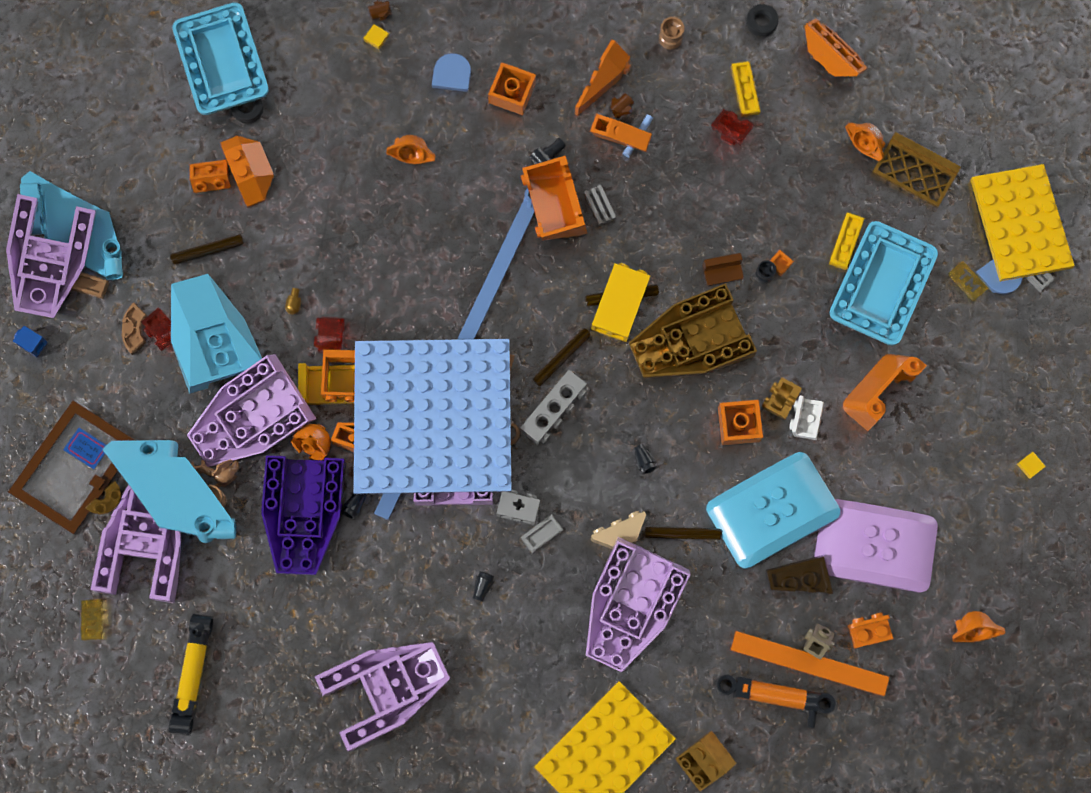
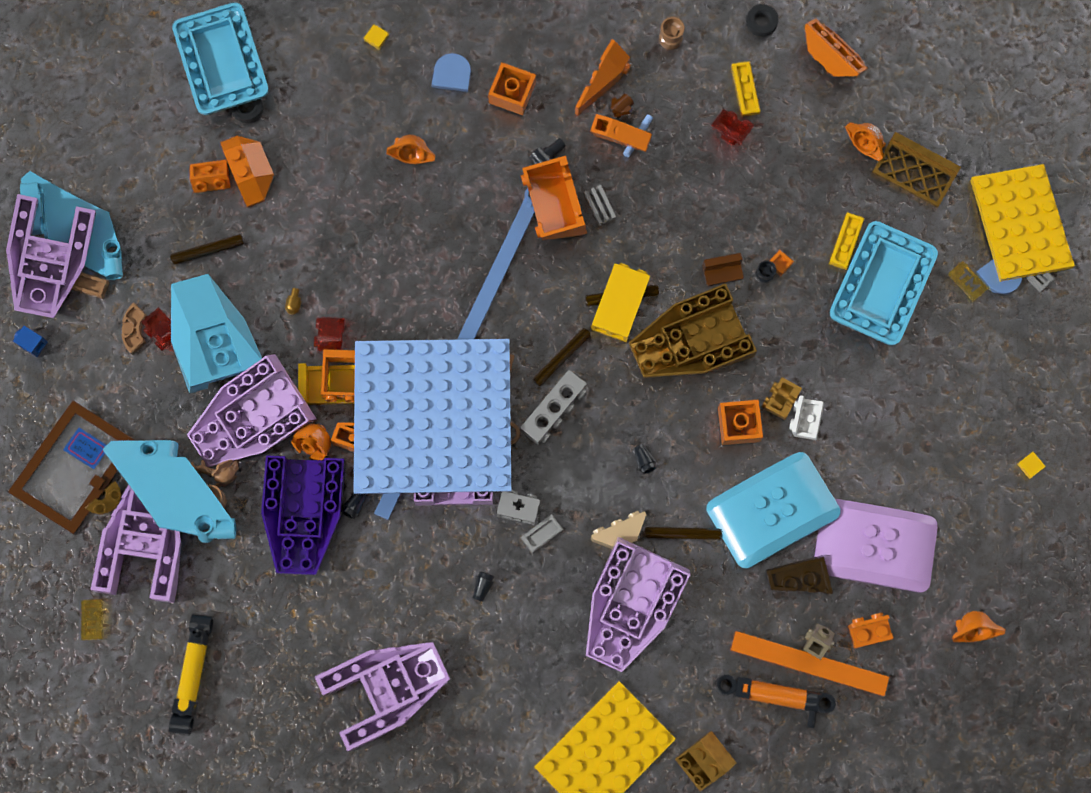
(380, 10): reddish brown piece -> none
(863, 401): orange windscreen -> none

